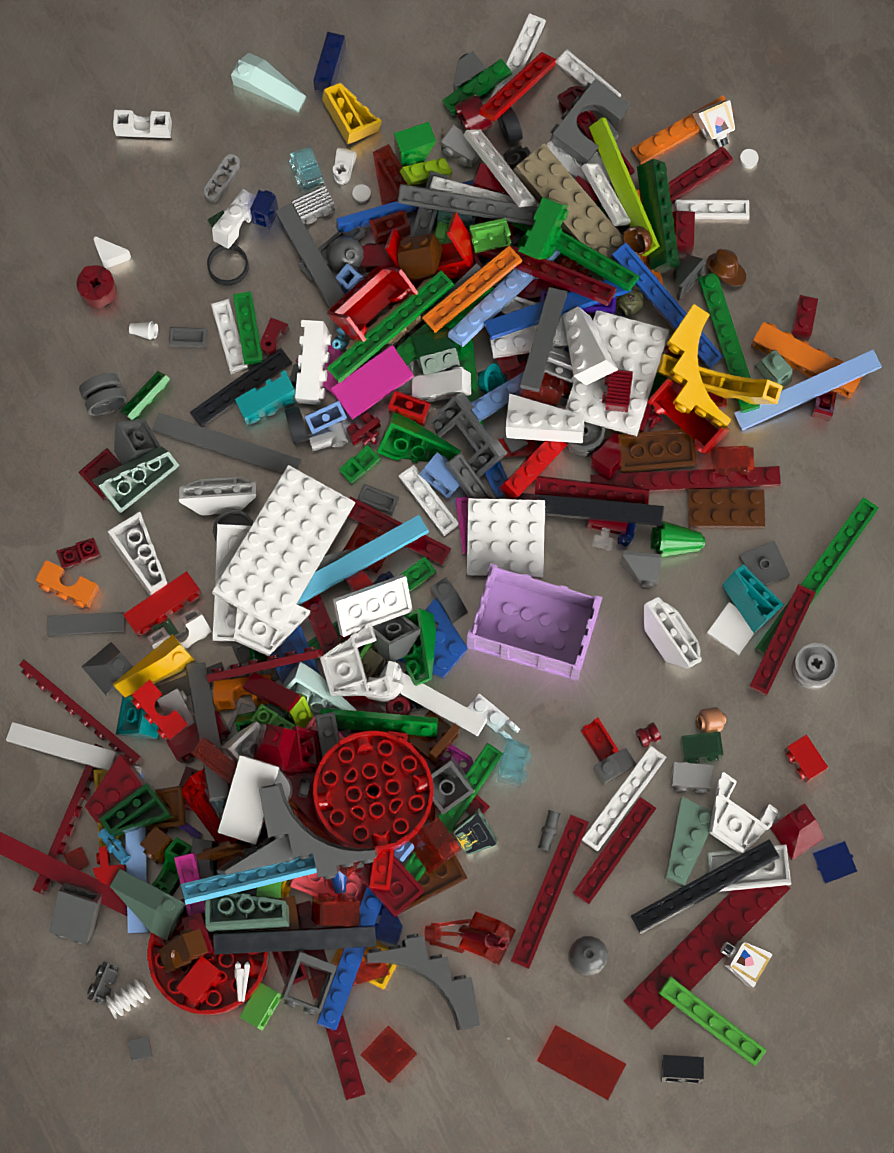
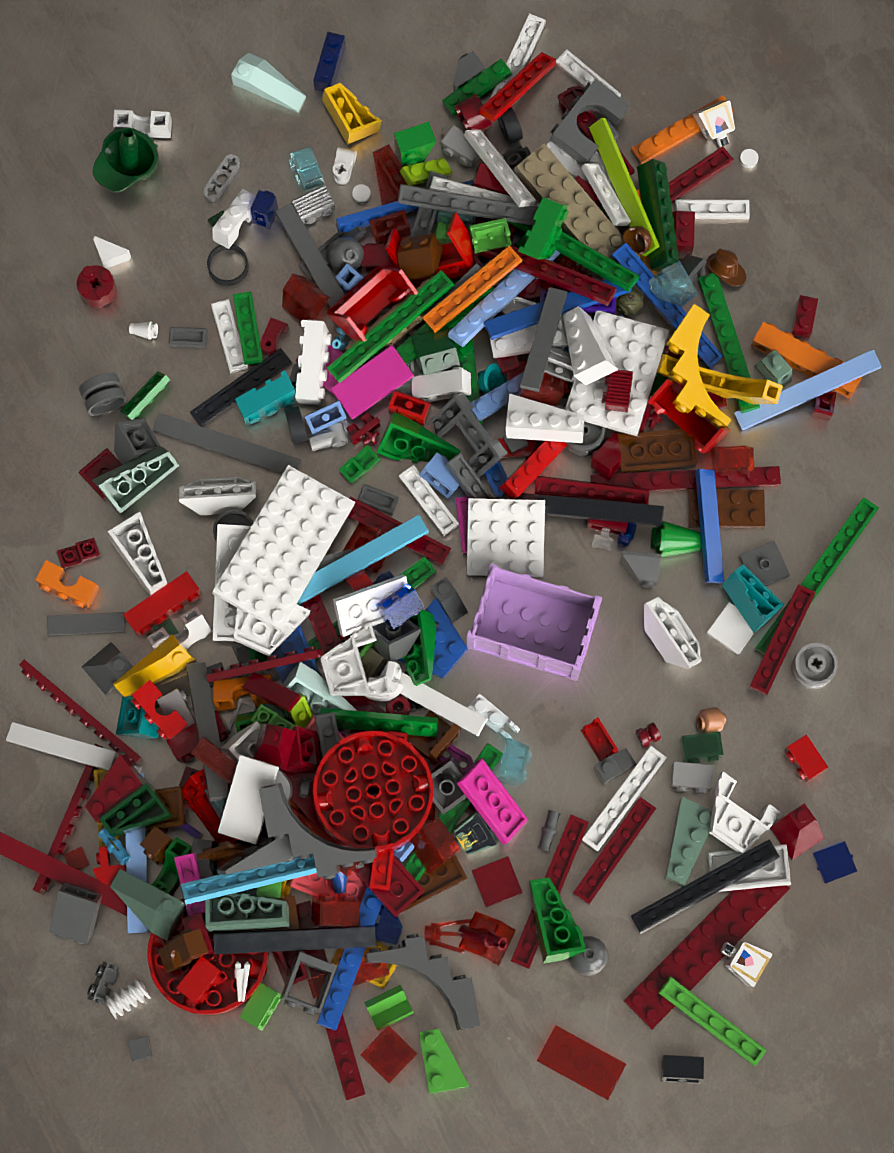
(125, 159): none -> dark green piece
(303, 298): none -> clear red slope
(389, 1007): none -> bright green panel
(400, 606): none -> clear blue brick
(440, 1064): none -> bright green wedge
(492, 801): none -> dark pink tile
(497, 881): none -> dark red tile
(556, 929): none -> green wedge
(673, 285): none -> clear light blue slope
(709, 526): none -> tile

